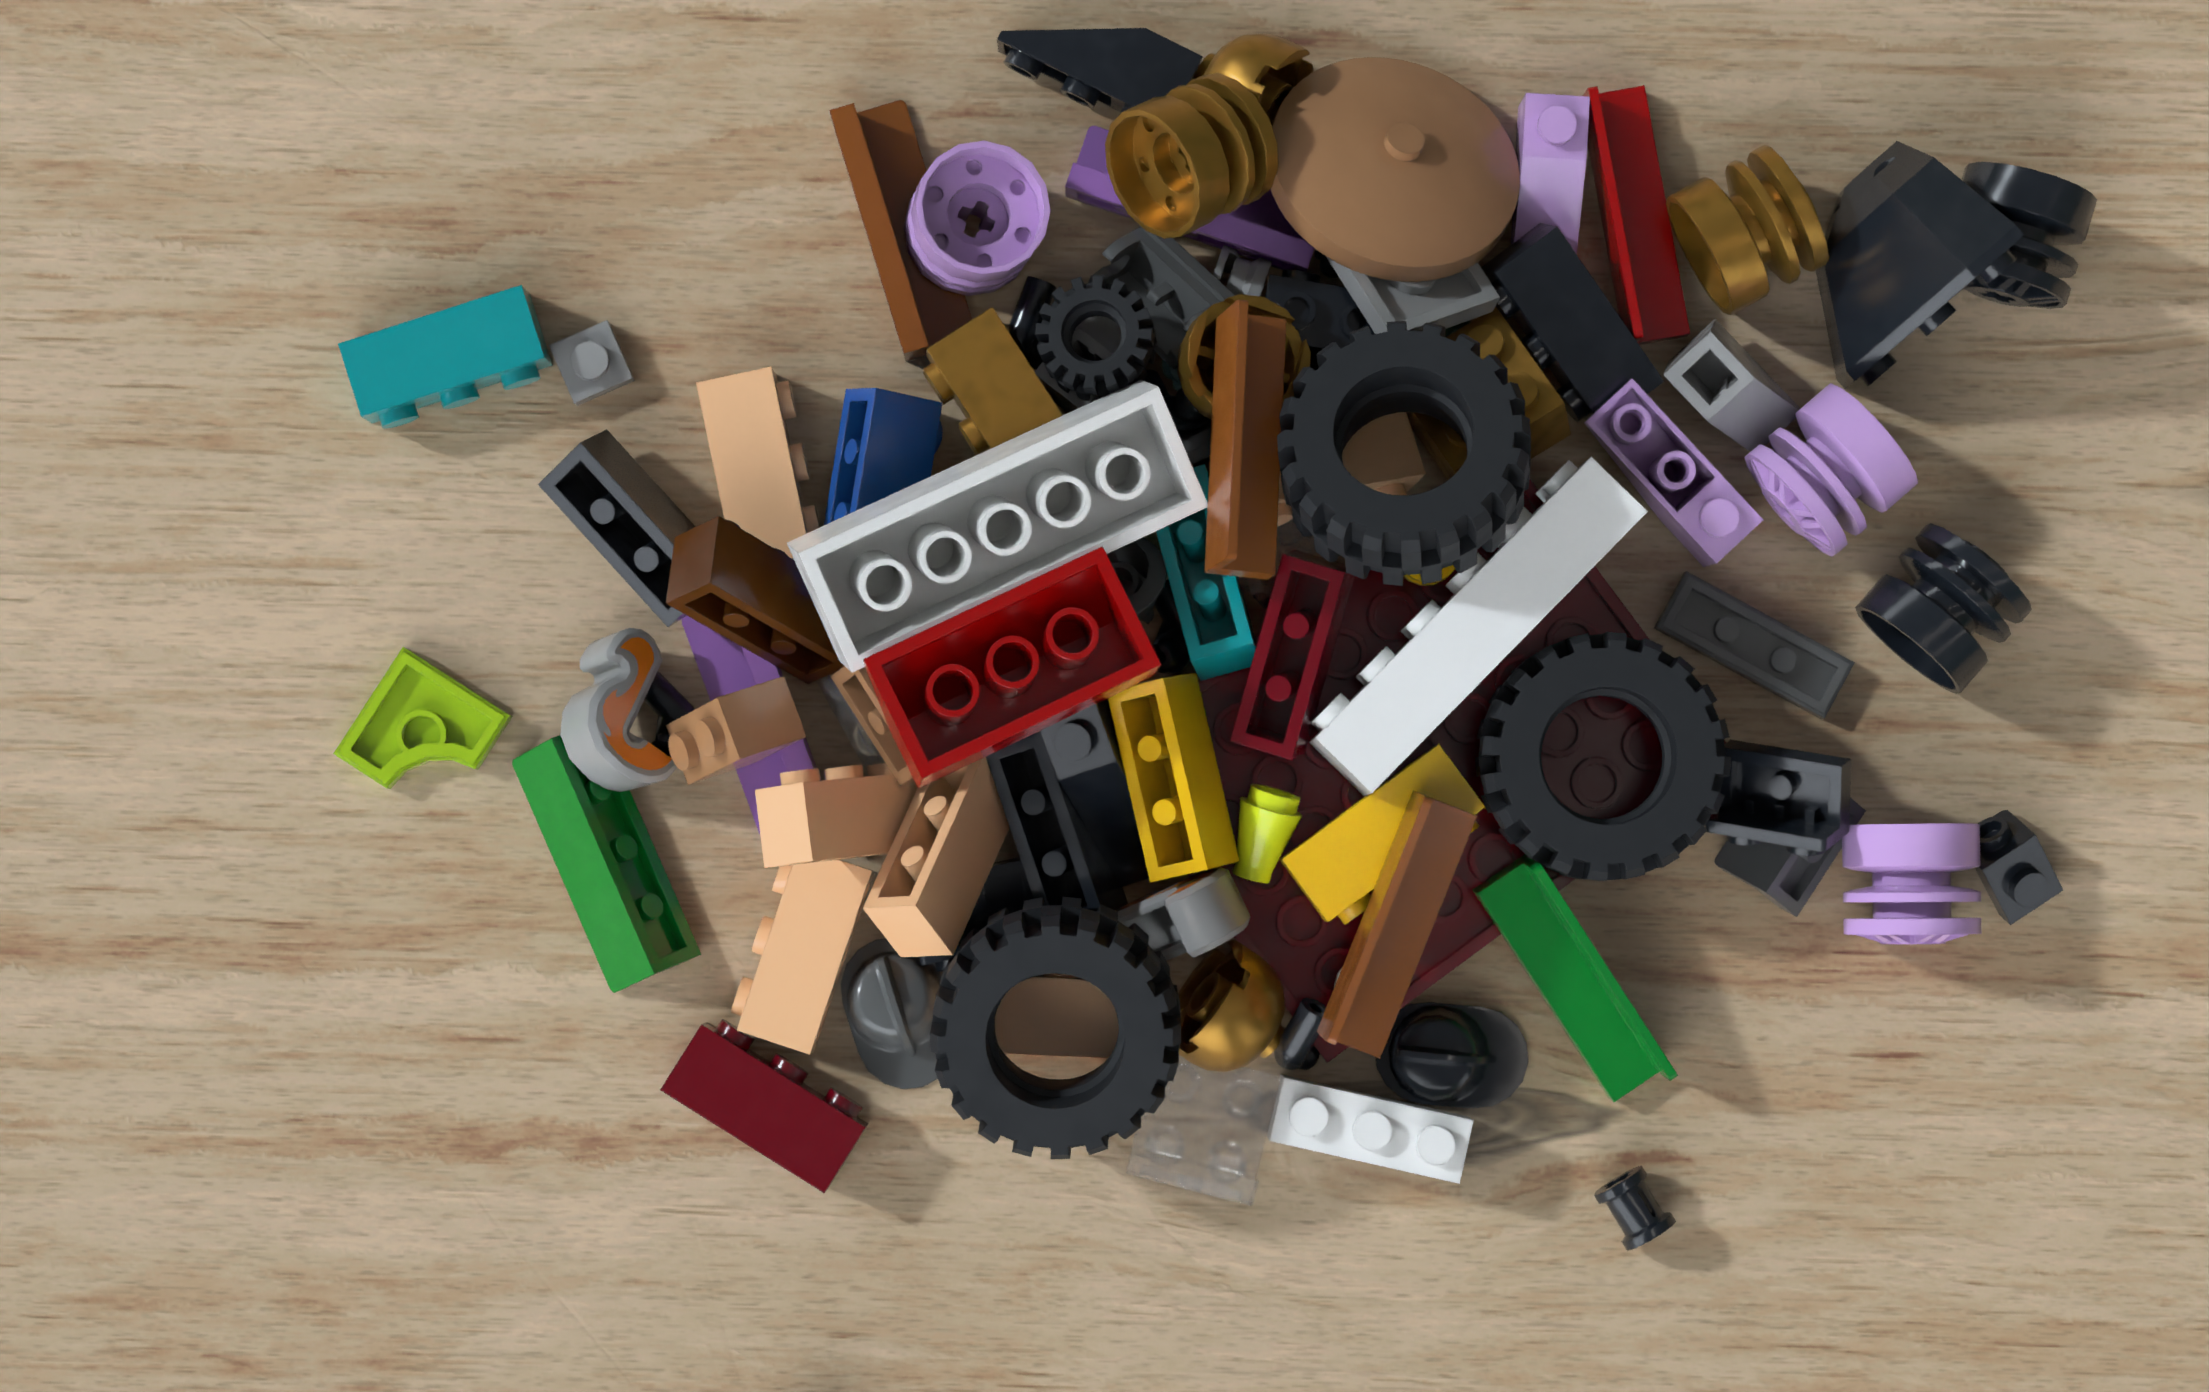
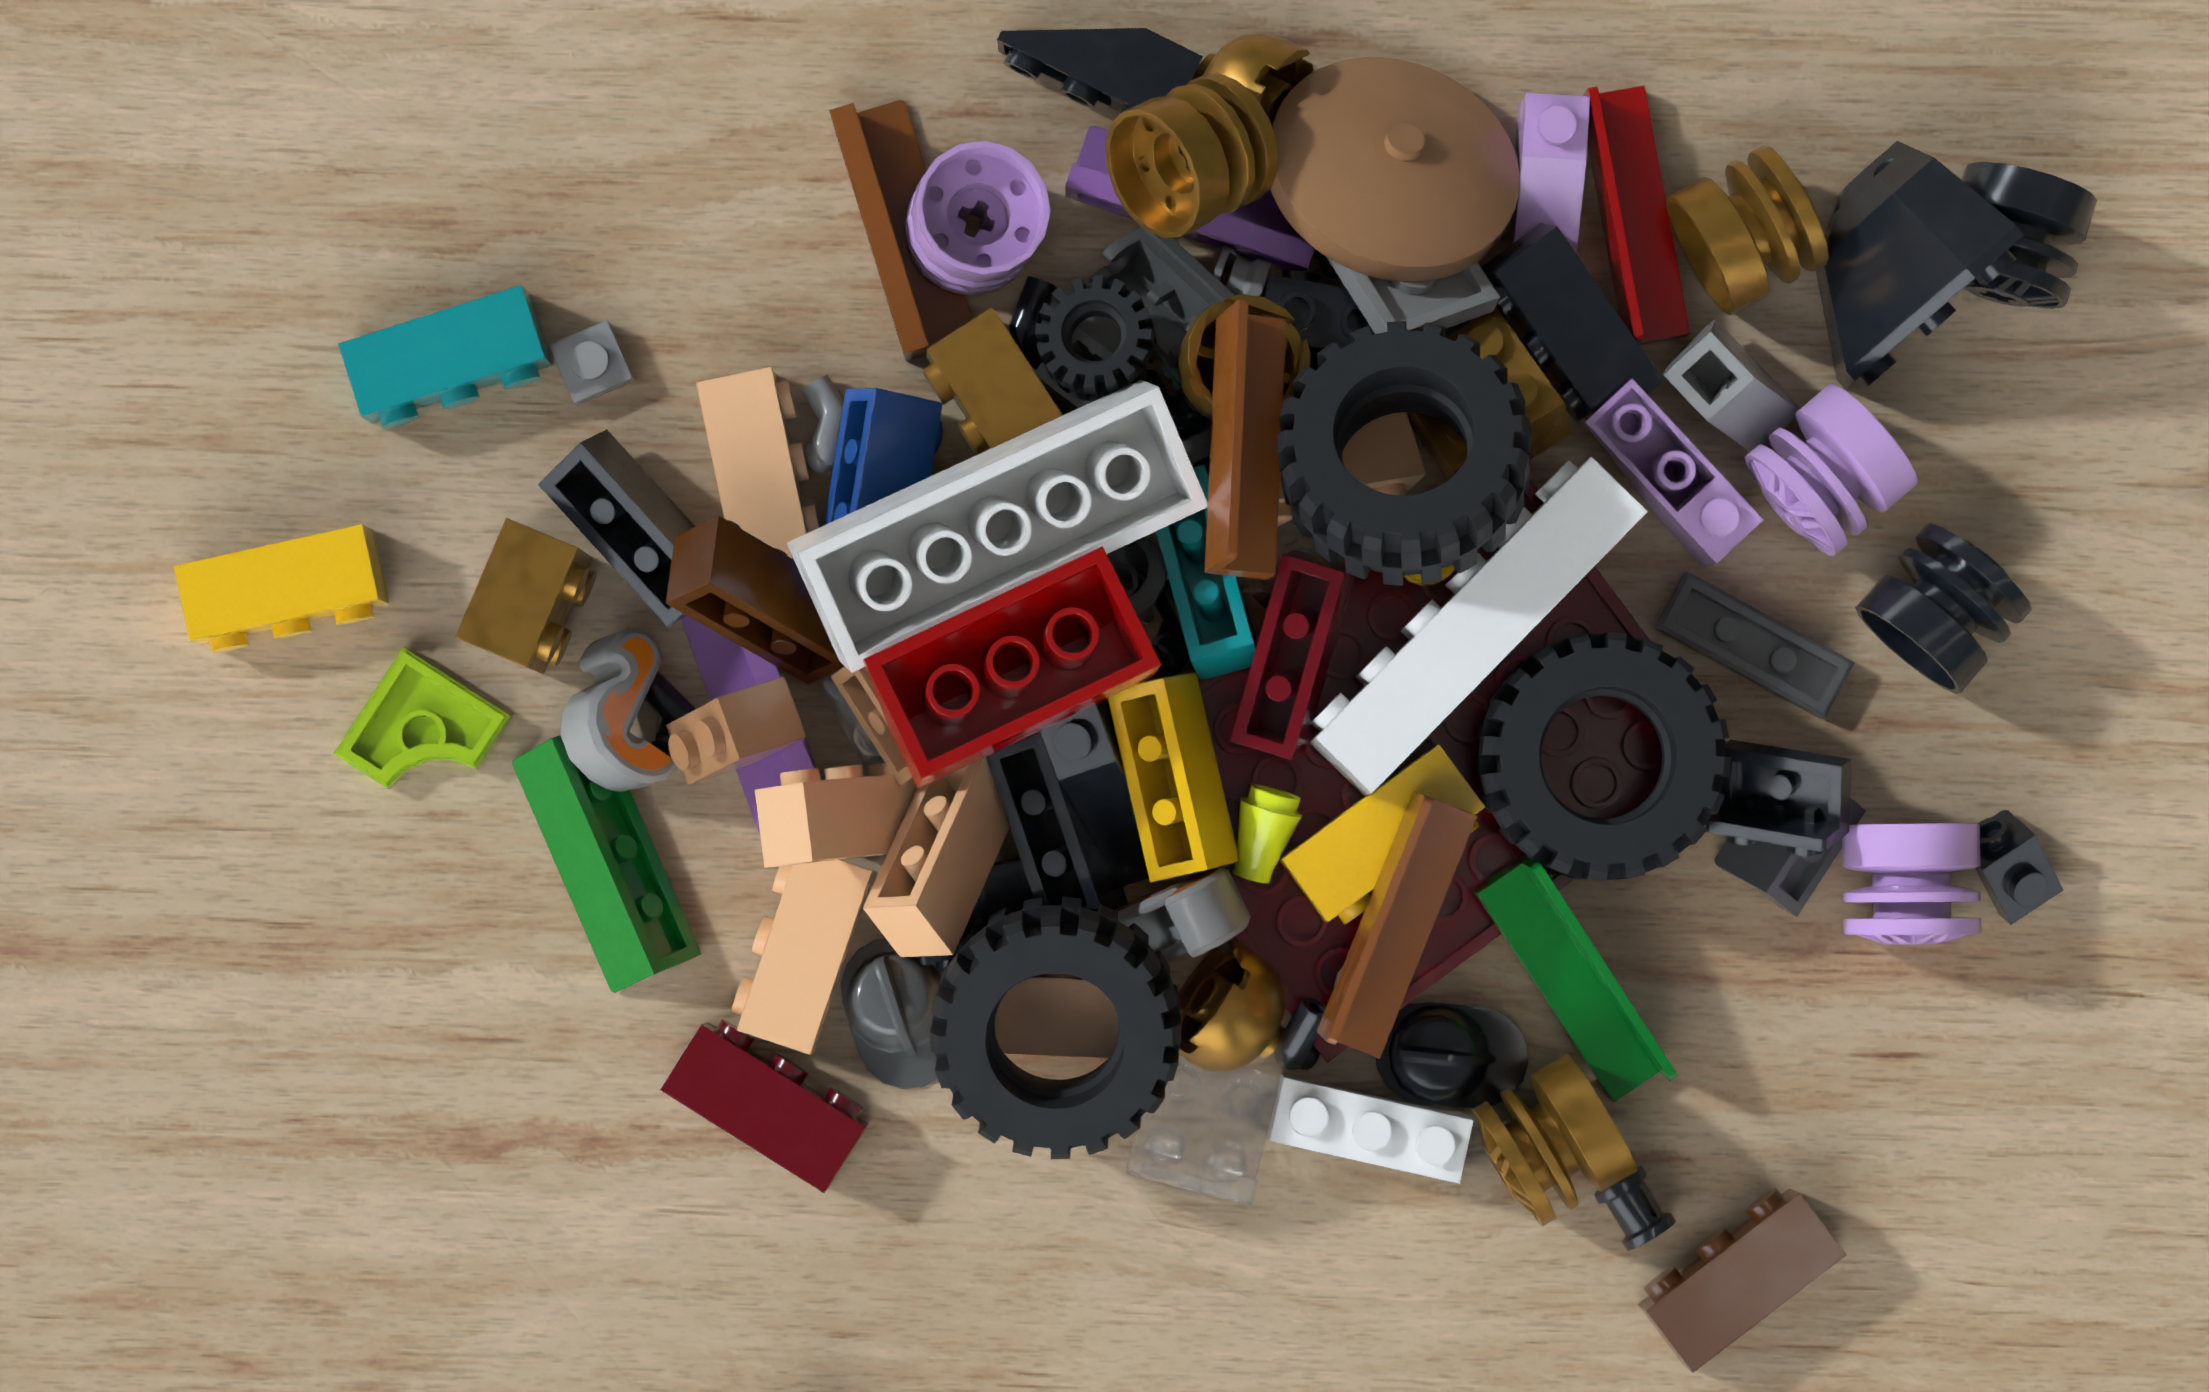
(281, 587): none -> yellow brick
(527, 597): none -> pearl gold brick
(828, 408): none -> light grey arm
(1554, 1140): none -> pearl gold wheel
(1740, 1277): none -> reddish brown brick

